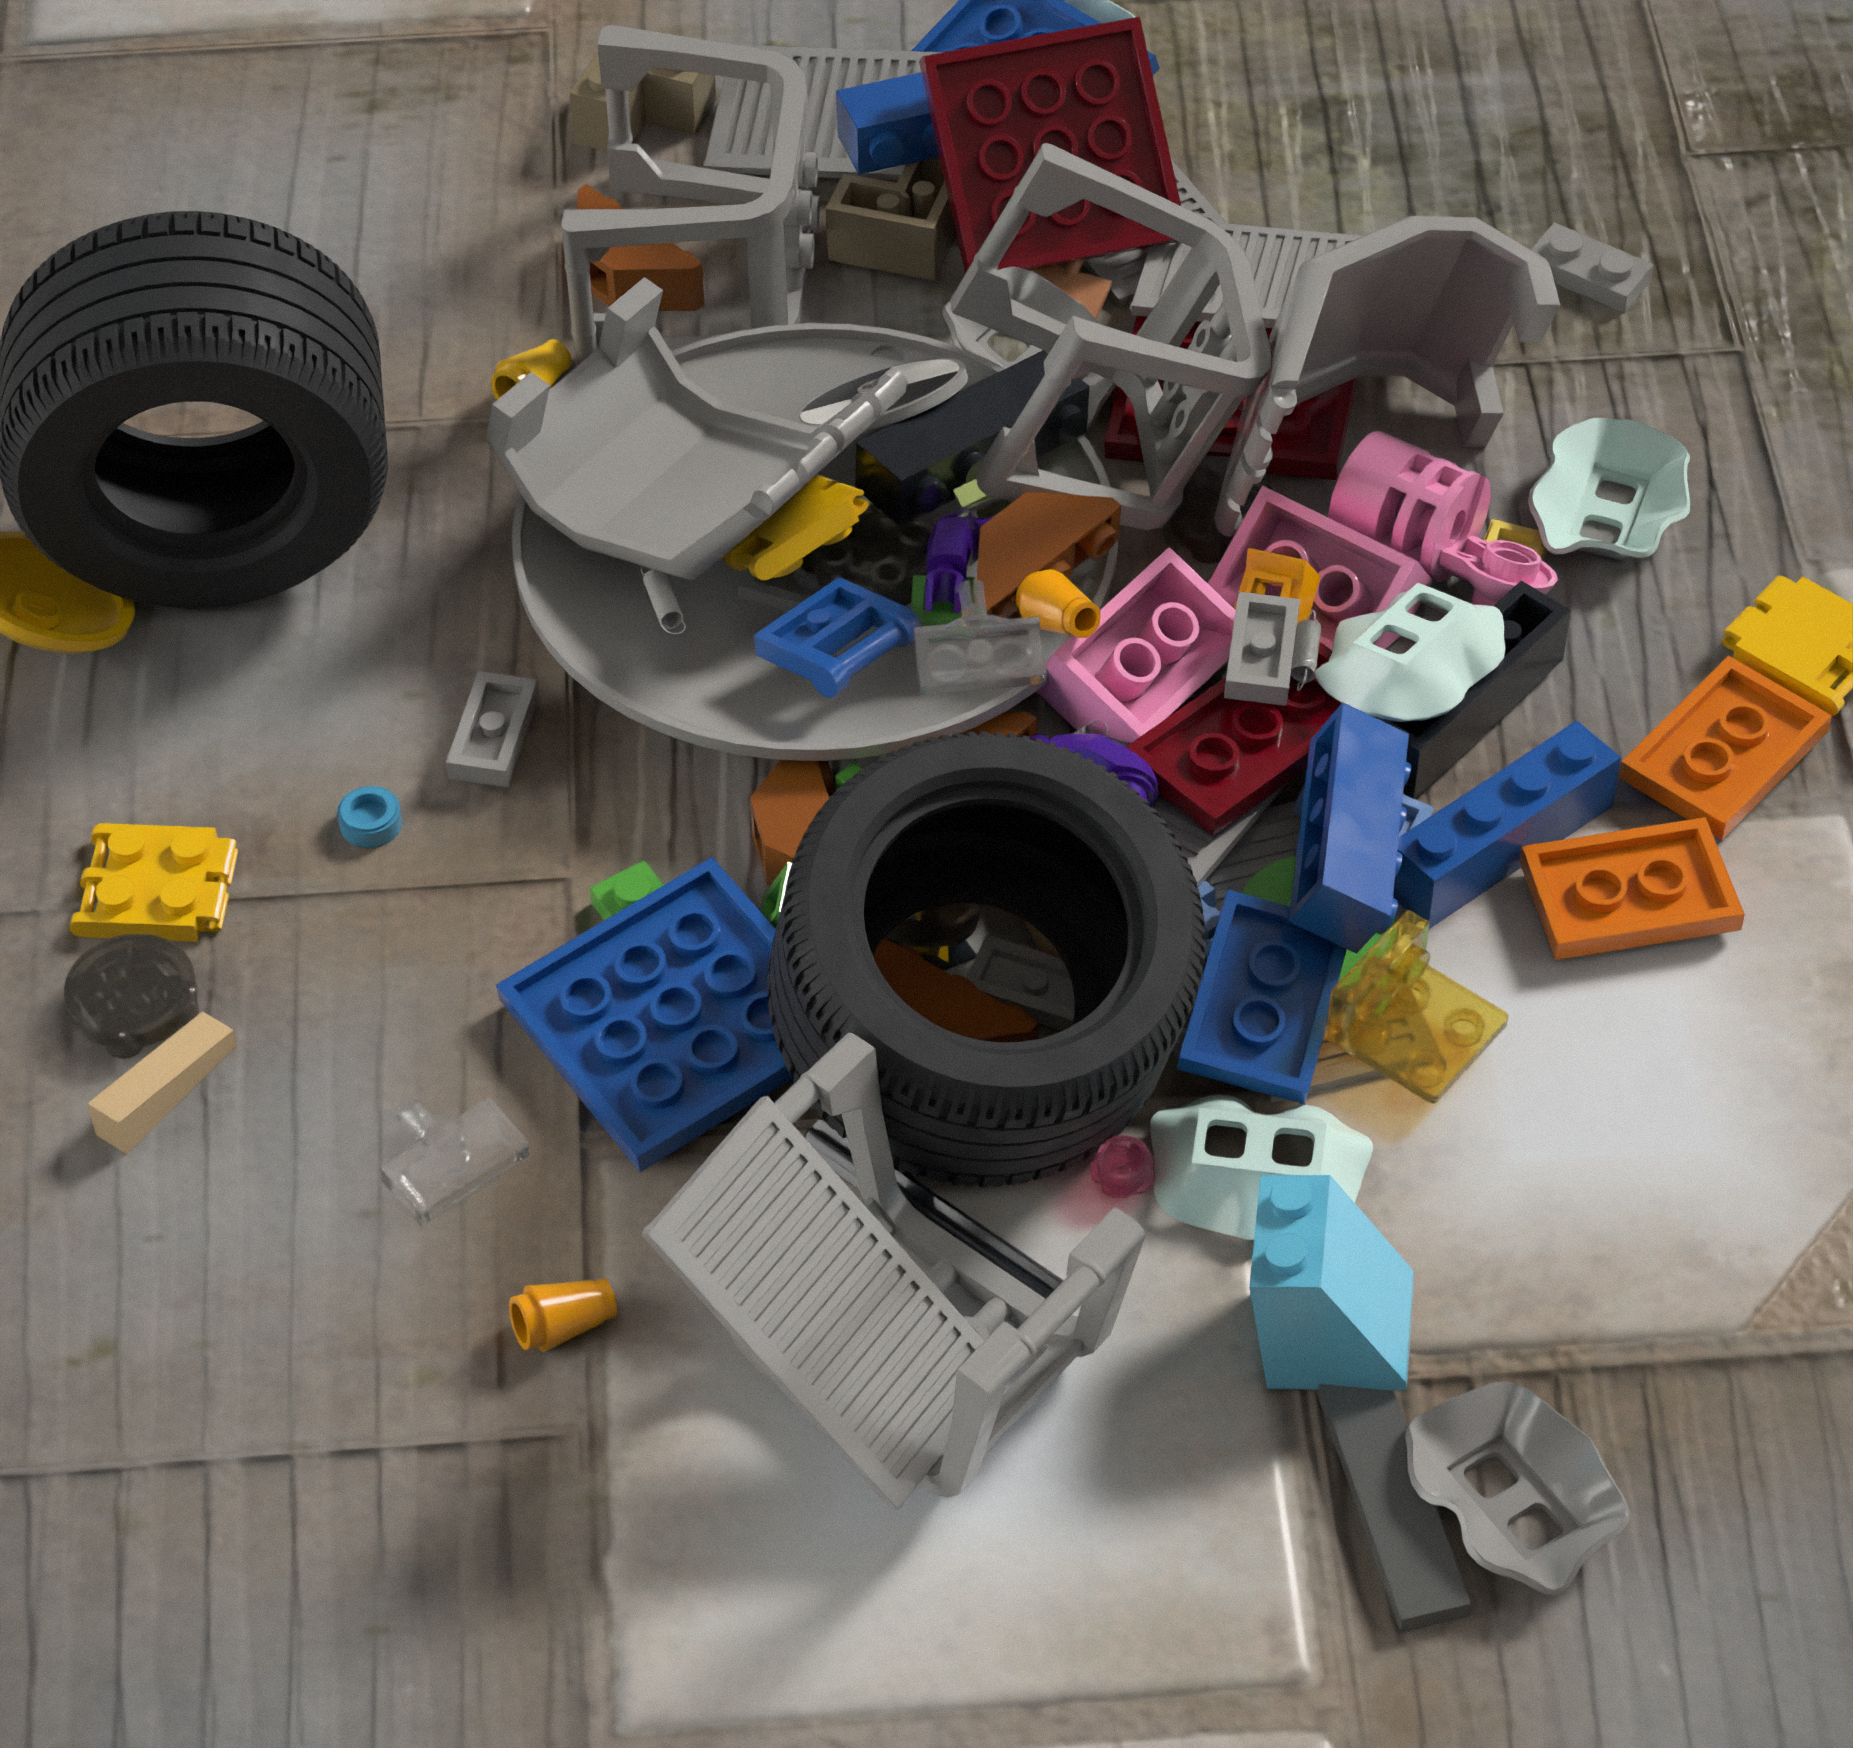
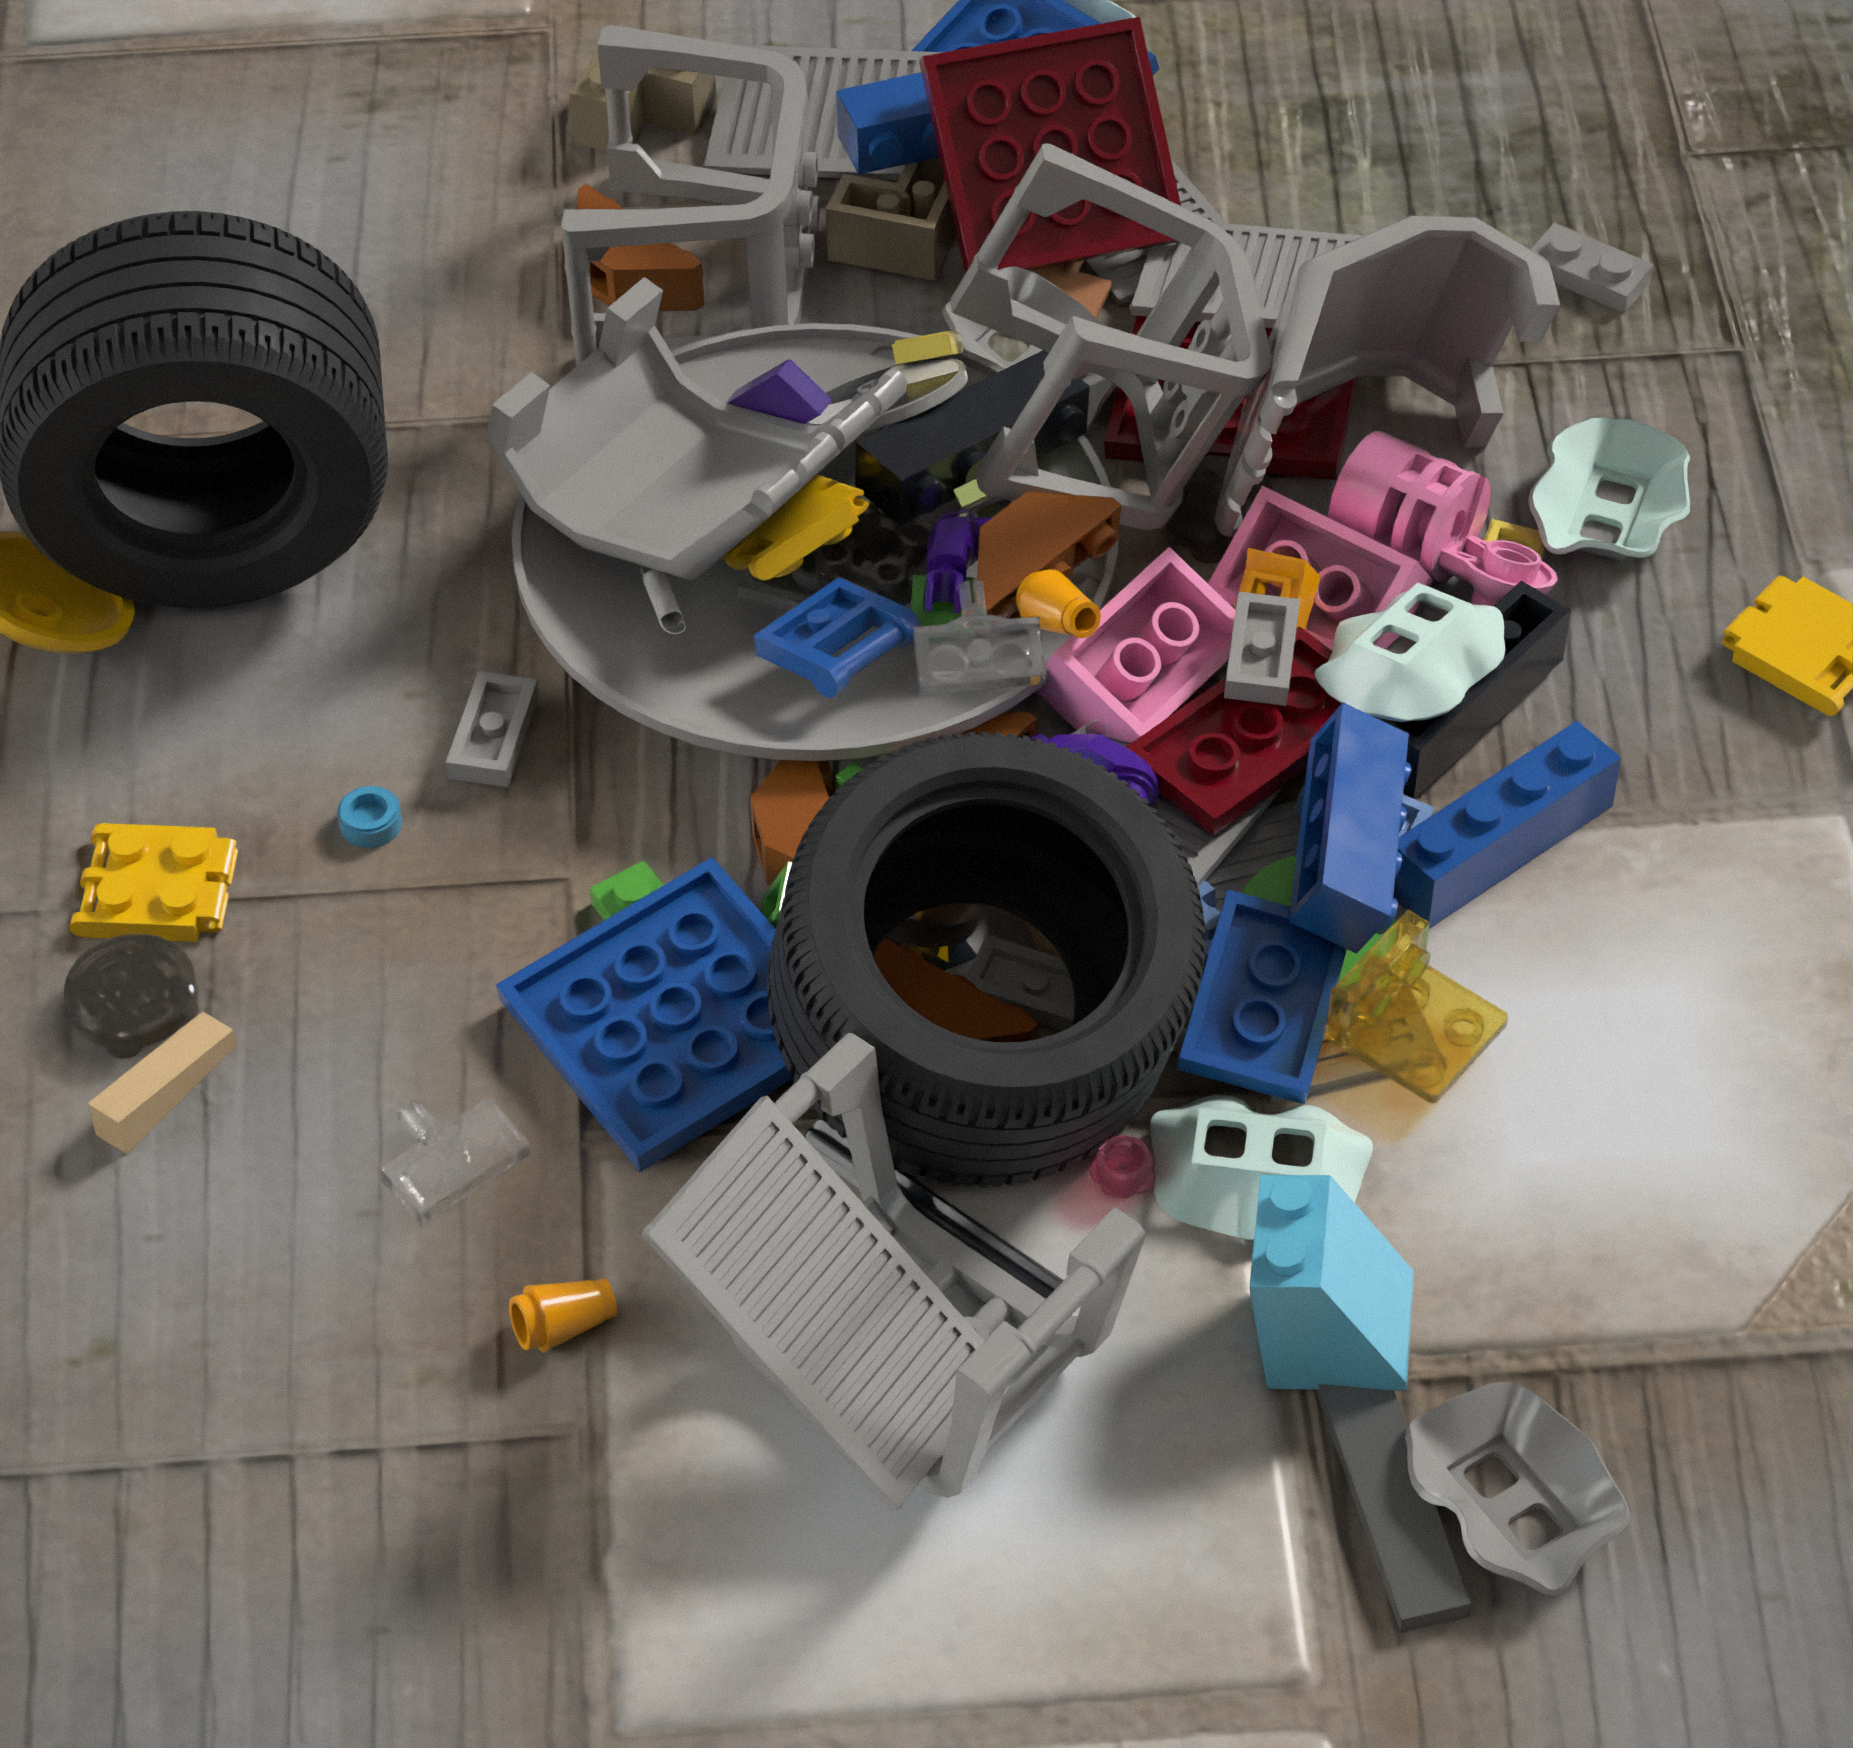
(544, 361): yellow cone -> none
(783, 393): none -> dark purple tile
(927, 347): none -> light yellow tile
(1306, 650): white piece -> none
(1631, 888): orange plate -> none
(1725, 746): orange plate -> none

